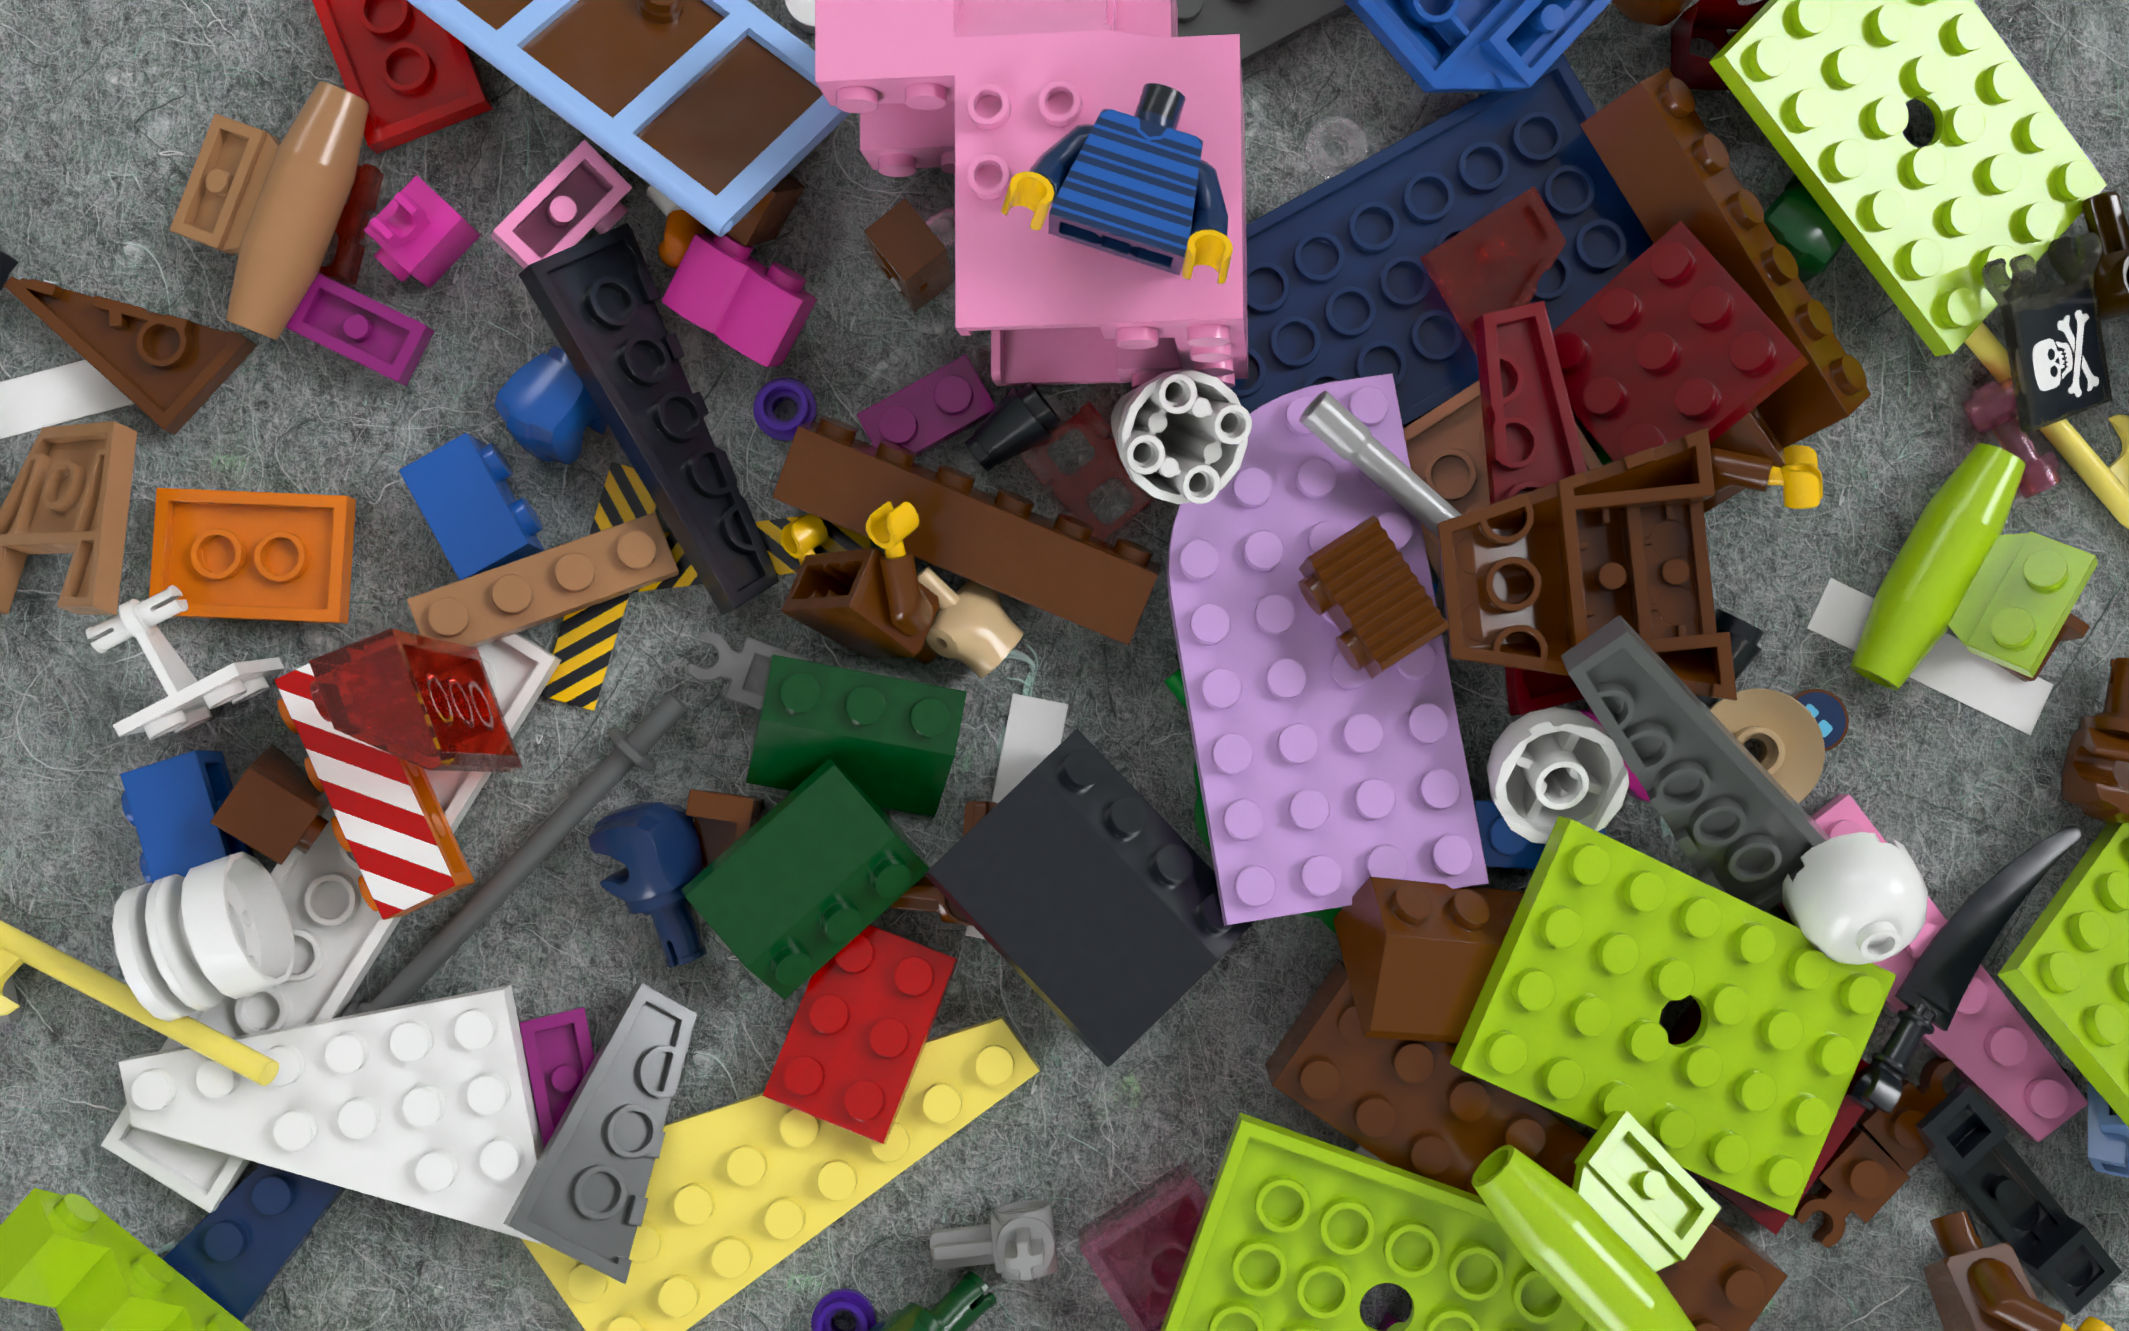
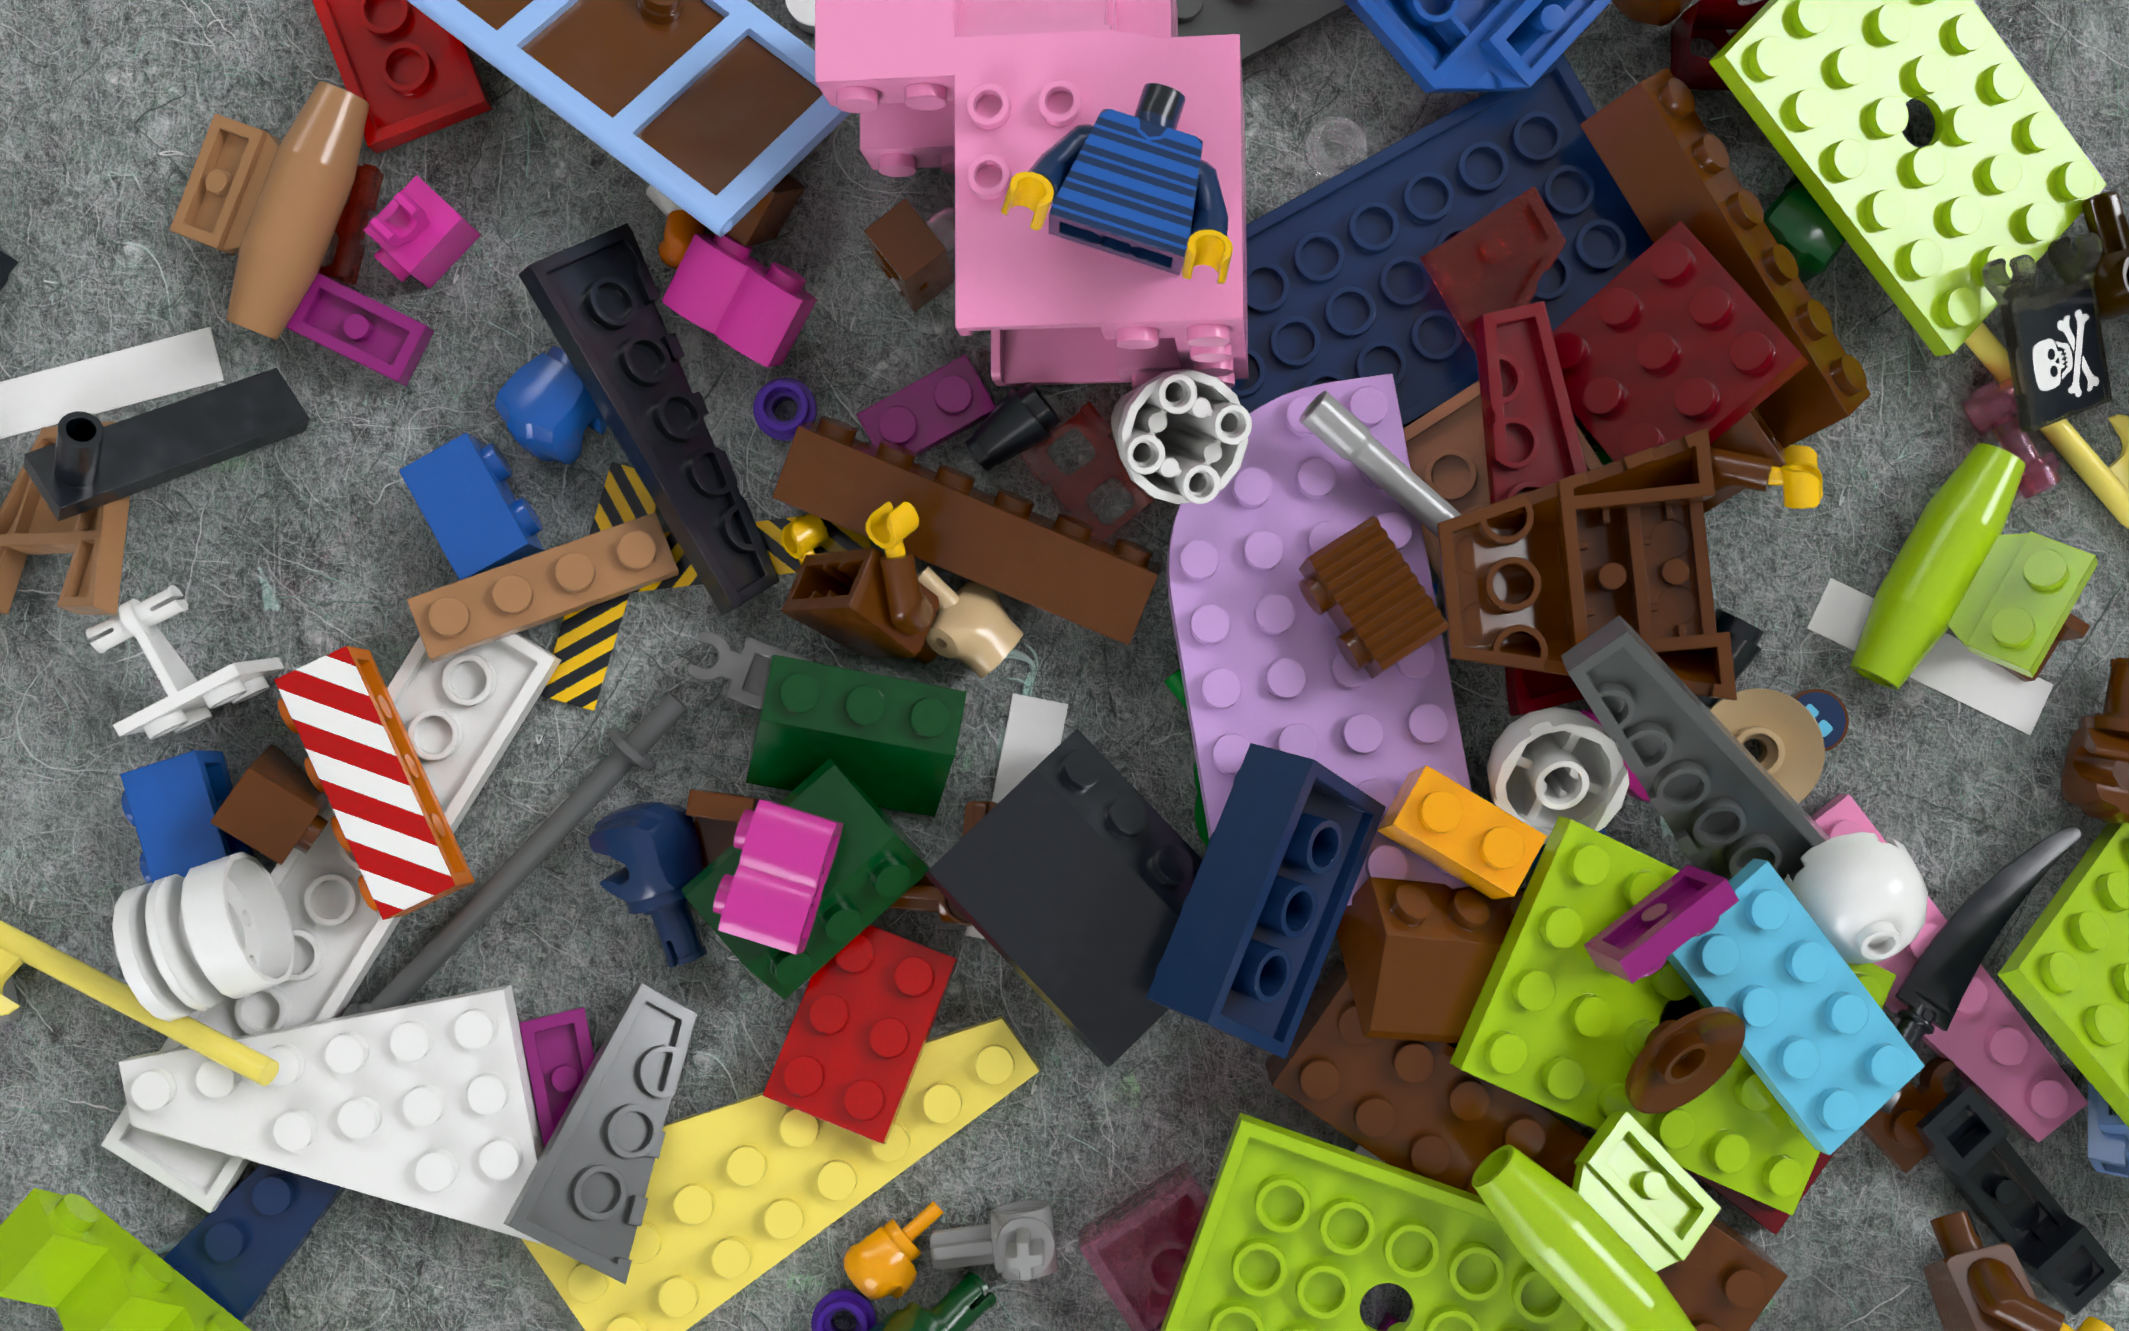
(106, 463): none -> black piece
(151, 357): reddish brown wing -> none
(255, 554): orange plate -> none
(416, 702): clear red slope -> none
(564, 207): bright pink brick -> none
(778, 876): none -> dark pink brick
(884, 1259): none -> light orange piece
(1267, 899): none -> dark blue slope
(1461, 833): none -> light orange brick
(1661, 923): none -> magenta plate
(1684, 1059): none -> reddish brown dish
(1804, 1011): none -> medium azure plate
(1853, 1182): reddish brown plate -> none

